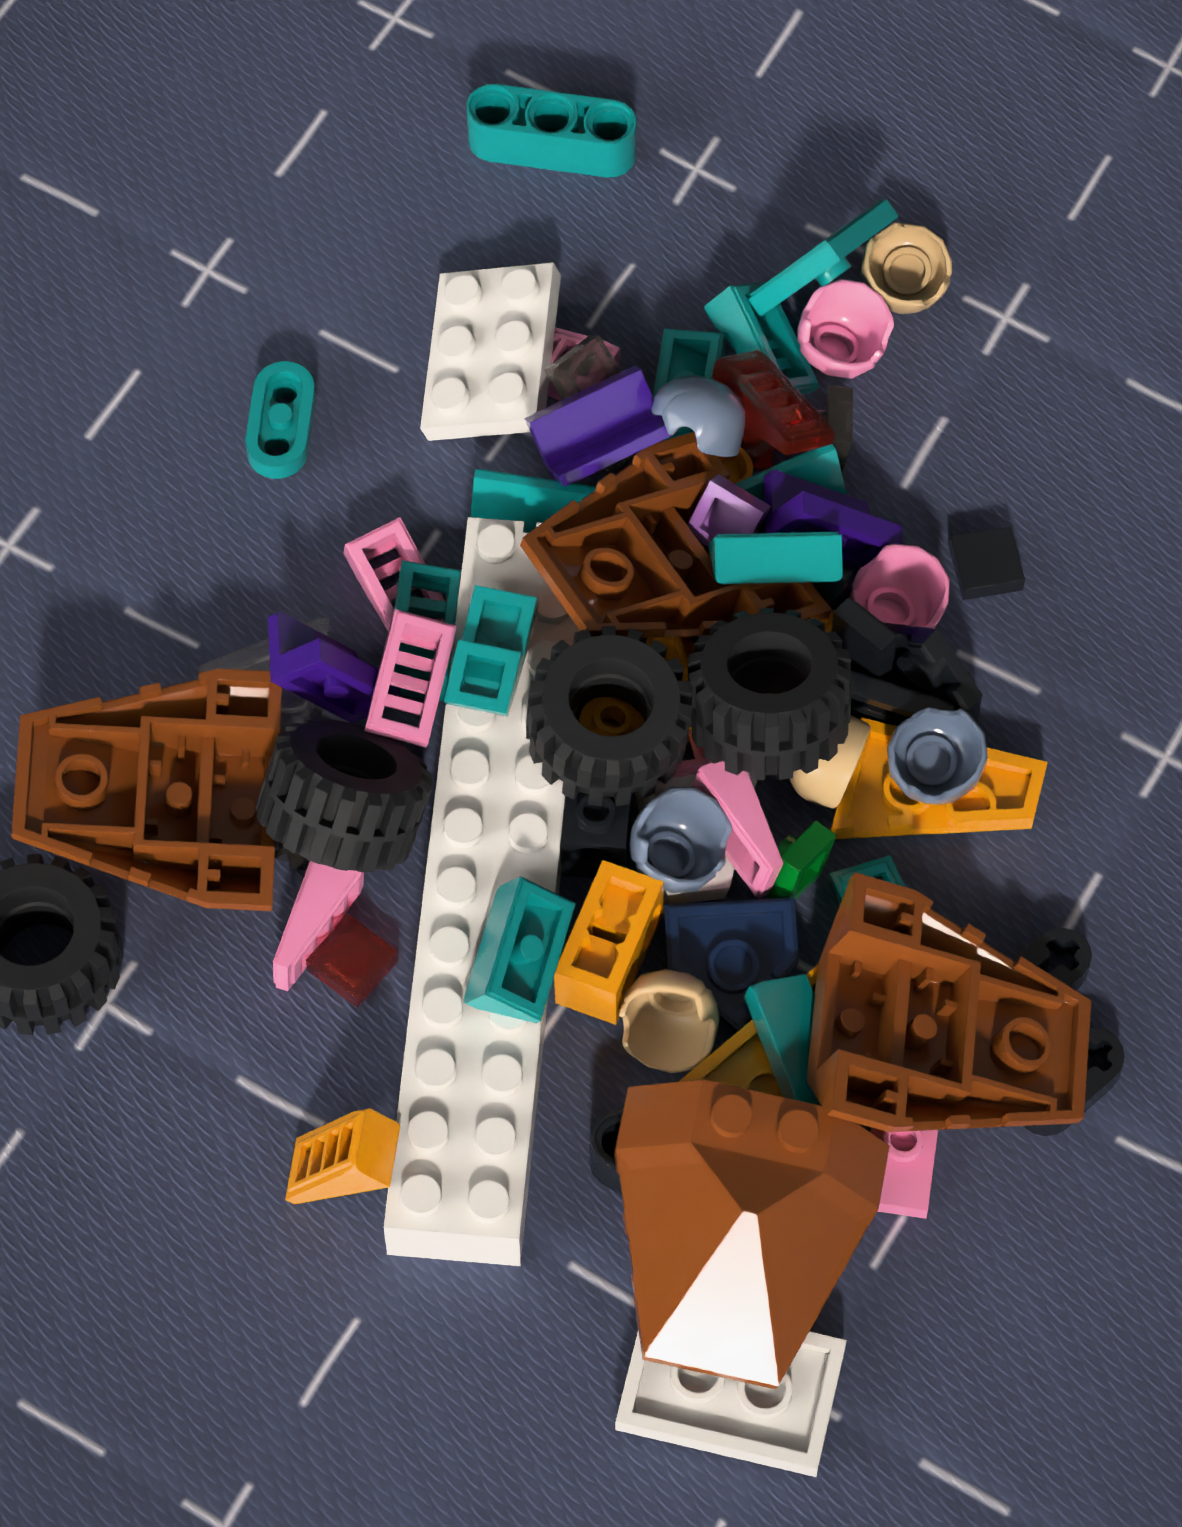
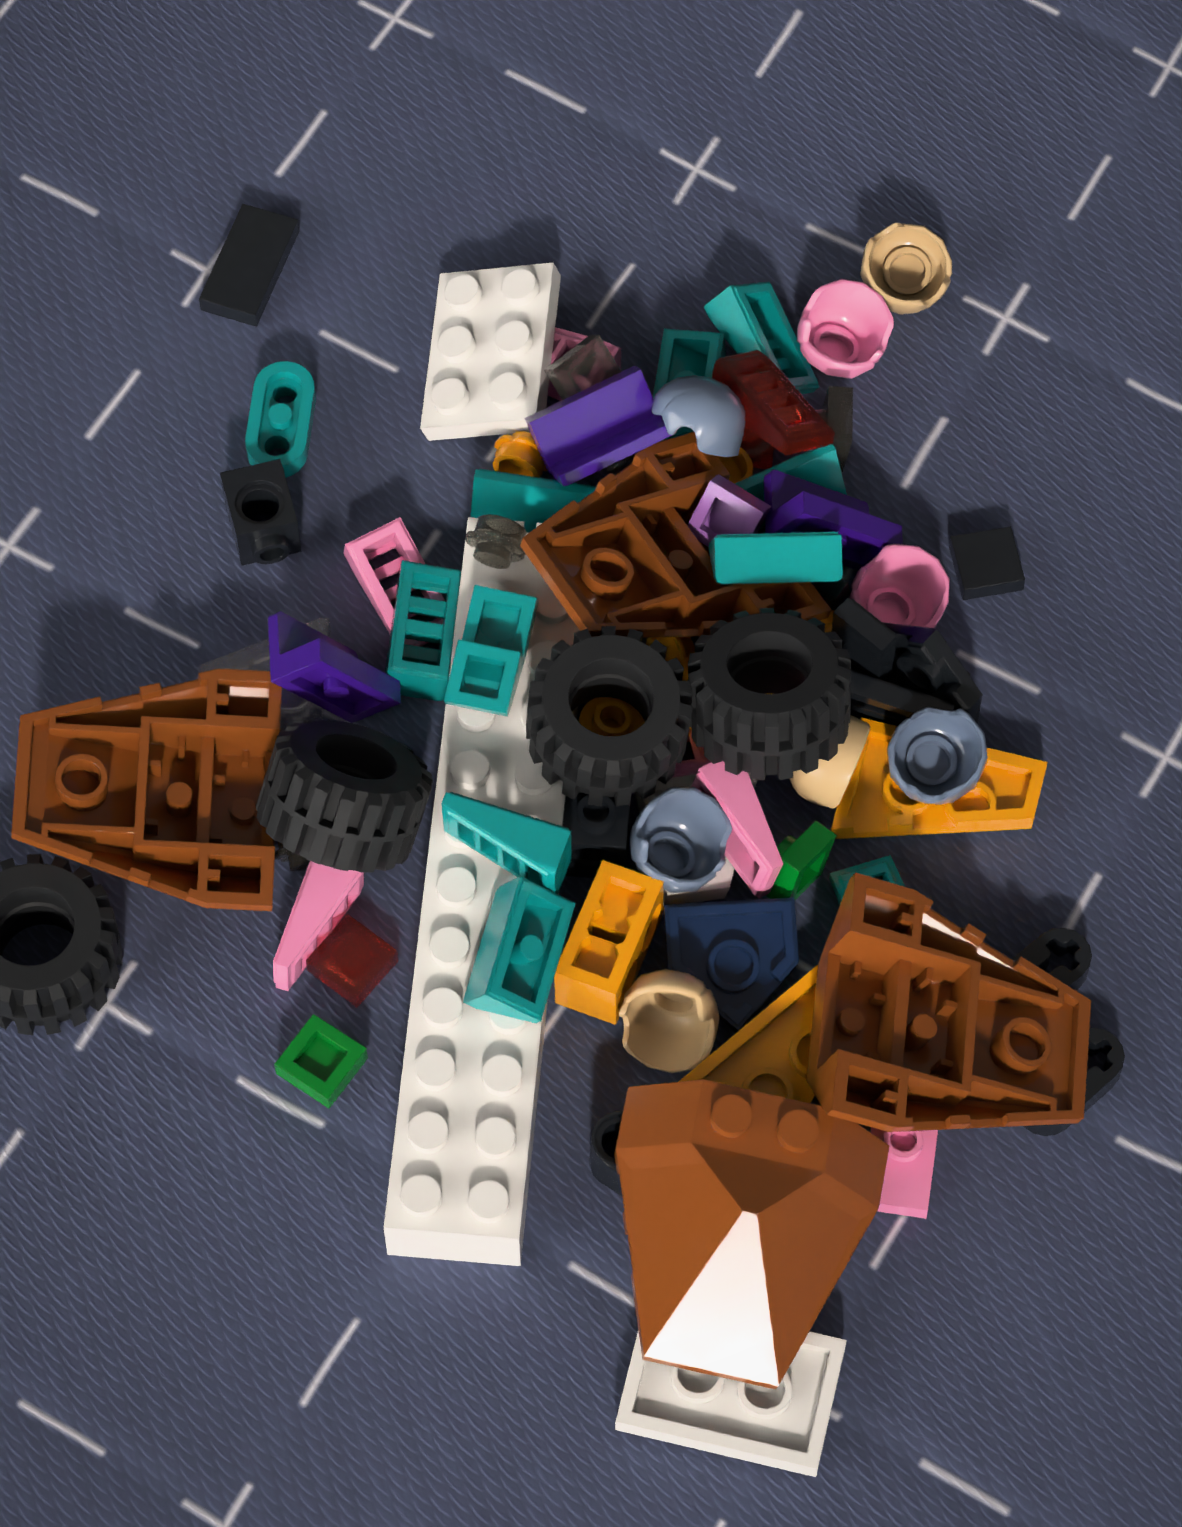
(249, 265): none -> black tile
(261, 491): none -> black brick
(321, 1061): none -> green plate
(344, 1157): light orange slope -> none
(426, 634): bright pink slope -> none
(496, 541): none -> clear smoke plate
(510, 839): none -> teal slope
(518, 455): none -> light orange plate
(579, 124): teal beam -> none
(784, 1023): teal slope -> none
(824, 260): teal plate -> none

